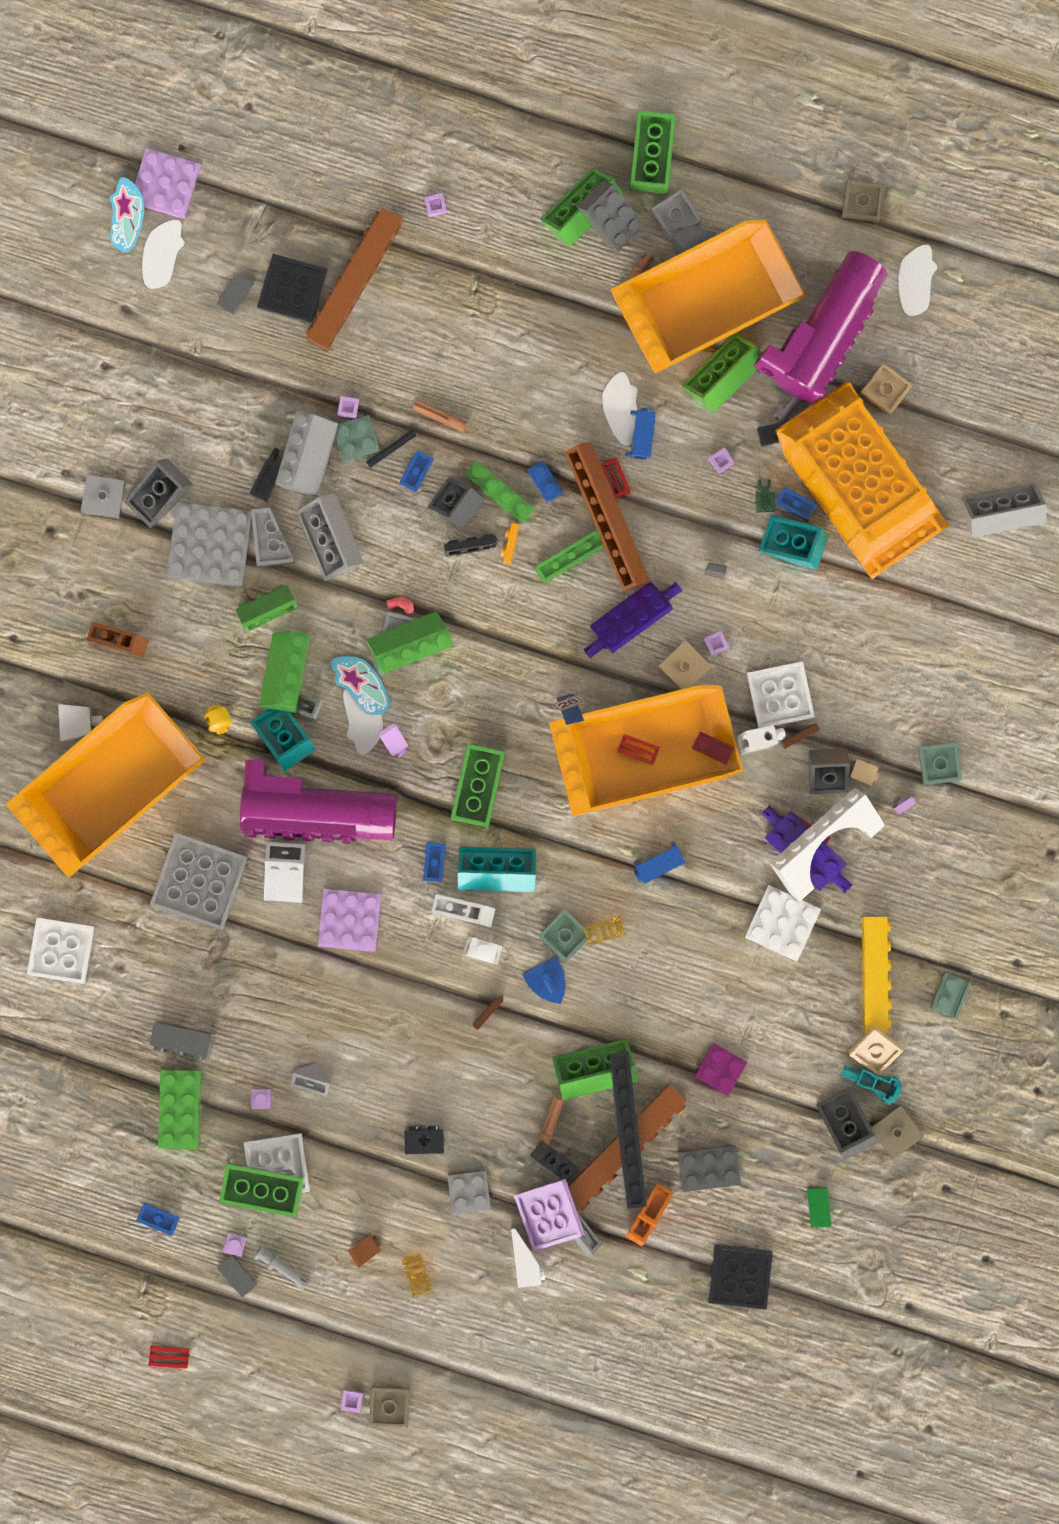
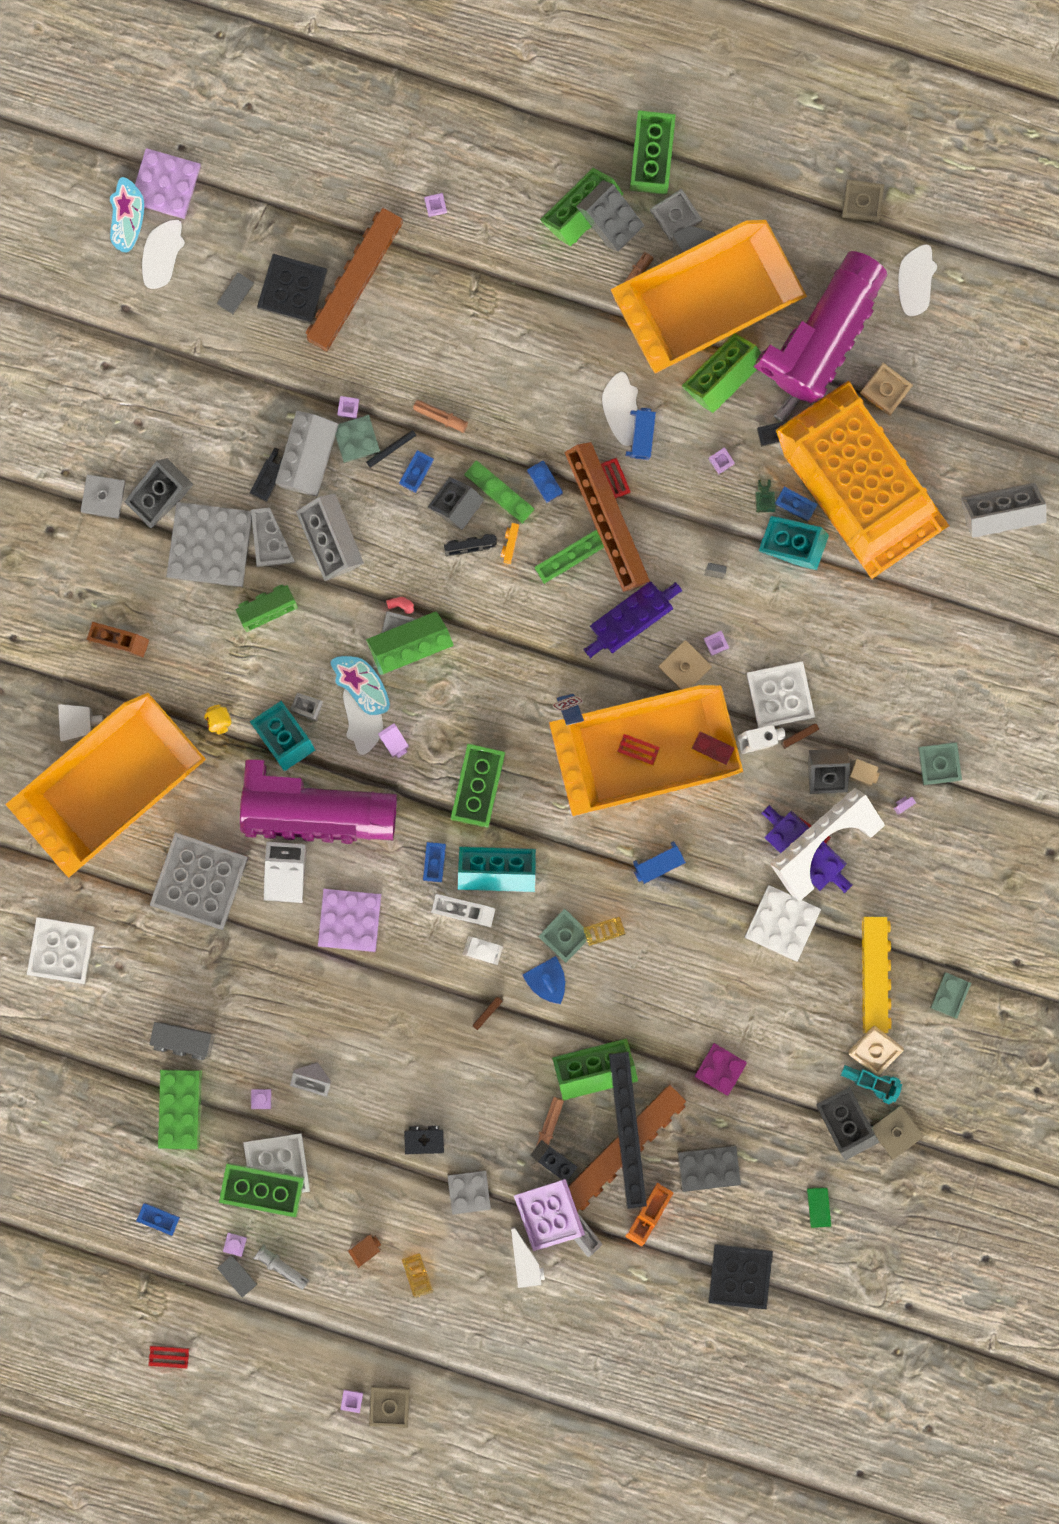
(285, 671): bright green slope -> none

